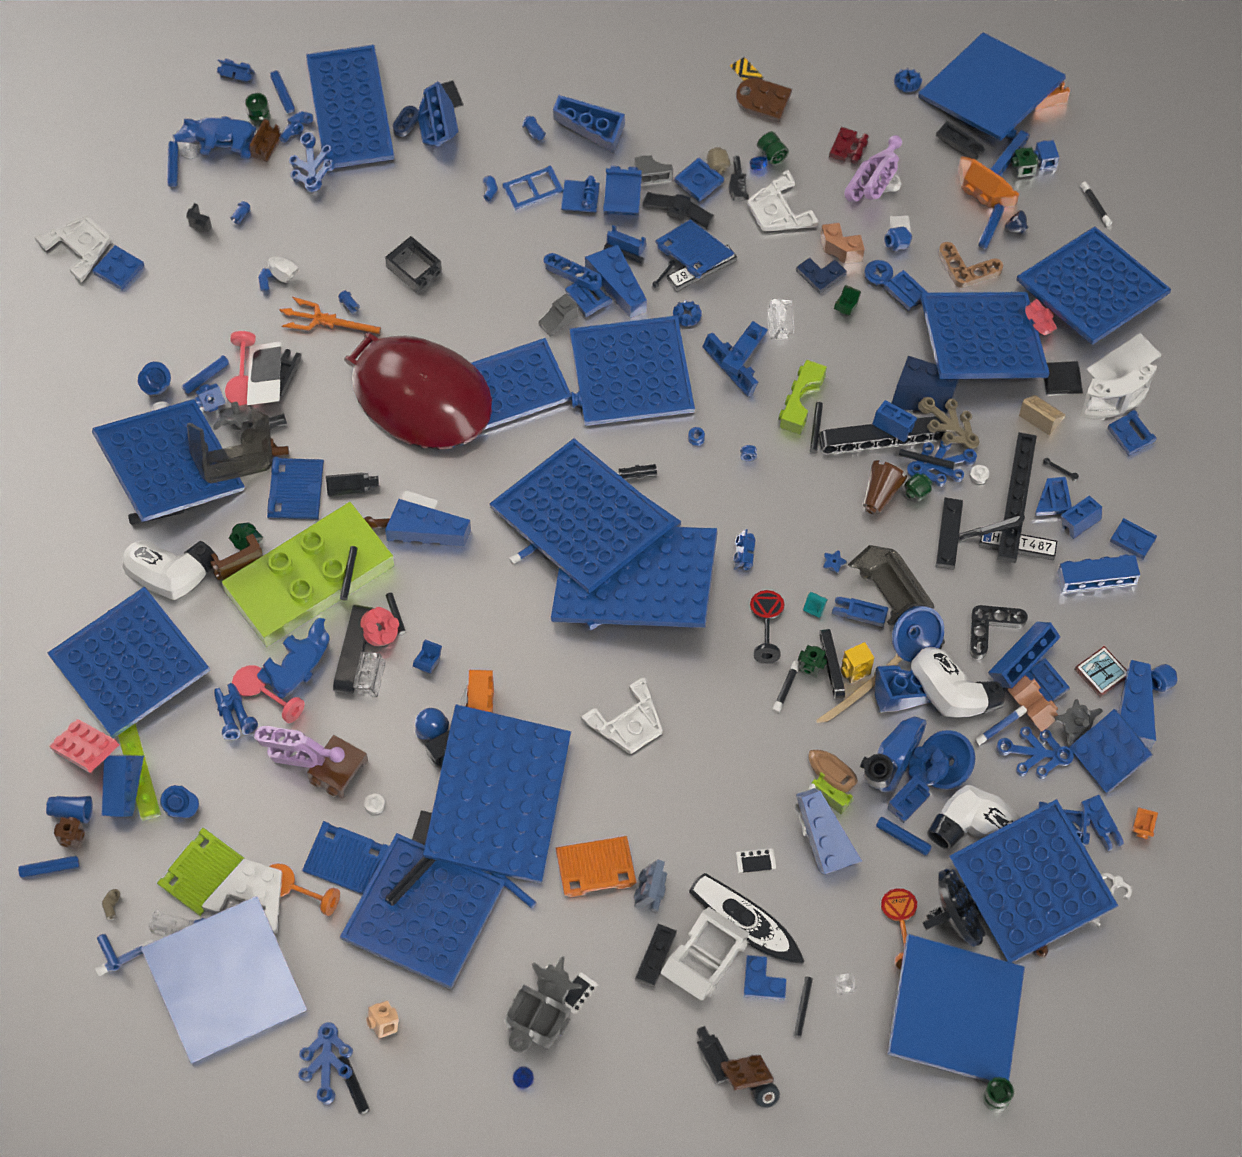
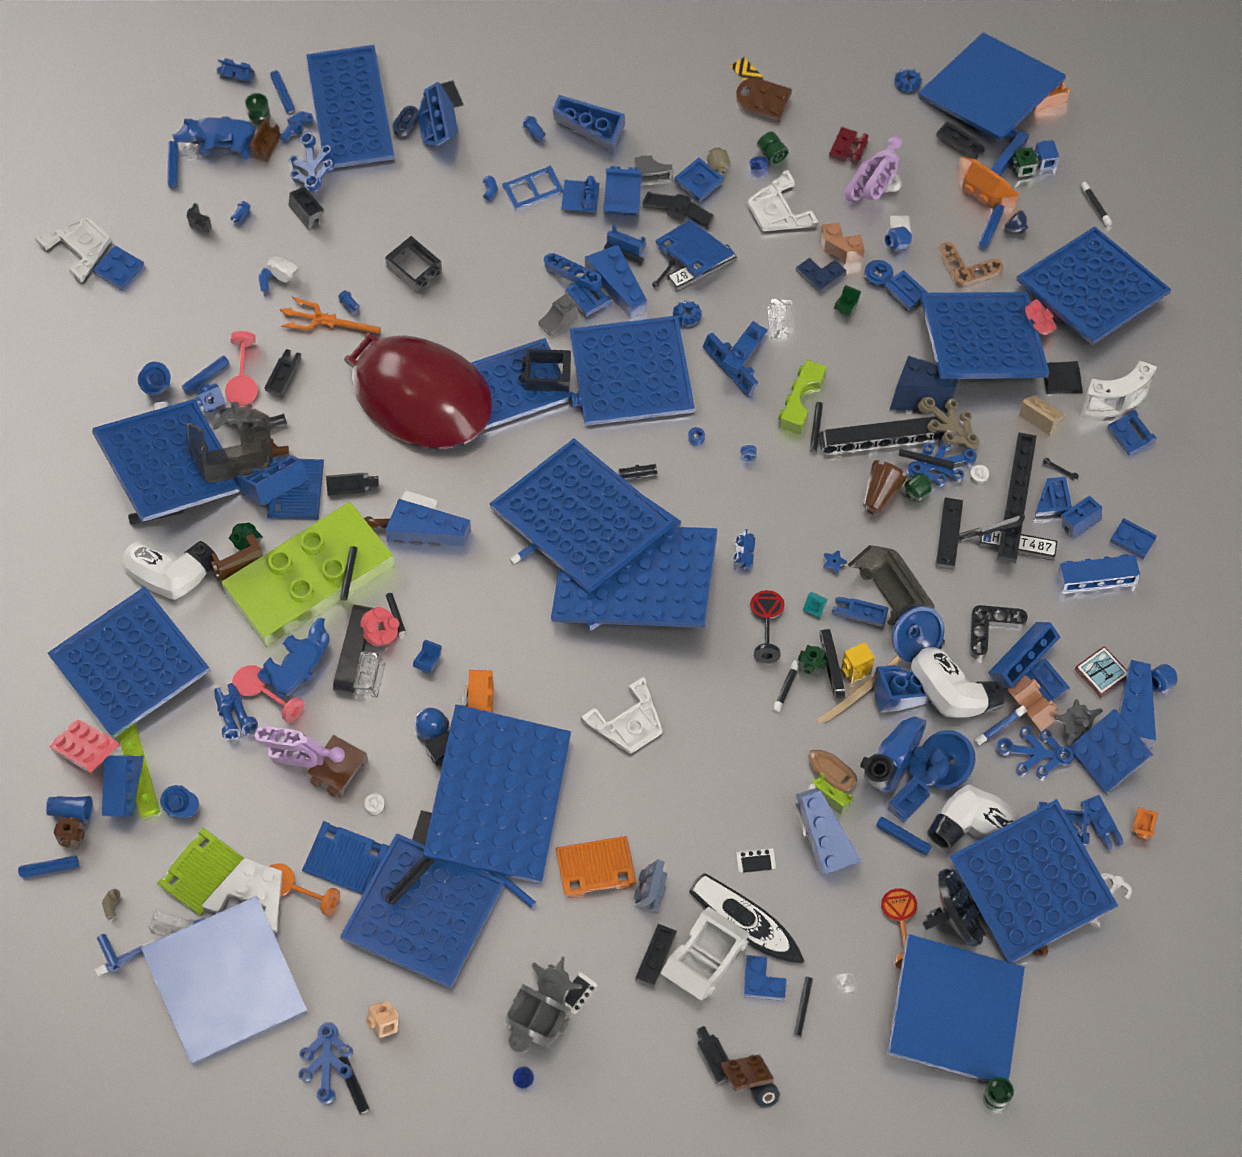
(264, 373): sticker -> none
(273, 481): none -> blue wedge
(305, 207): none -> black hinge
(547, 356): none -> black window
(737, 182): black piece -> none
(894, 420): blue hinge -> none
(1124, 359): white sticker -> none

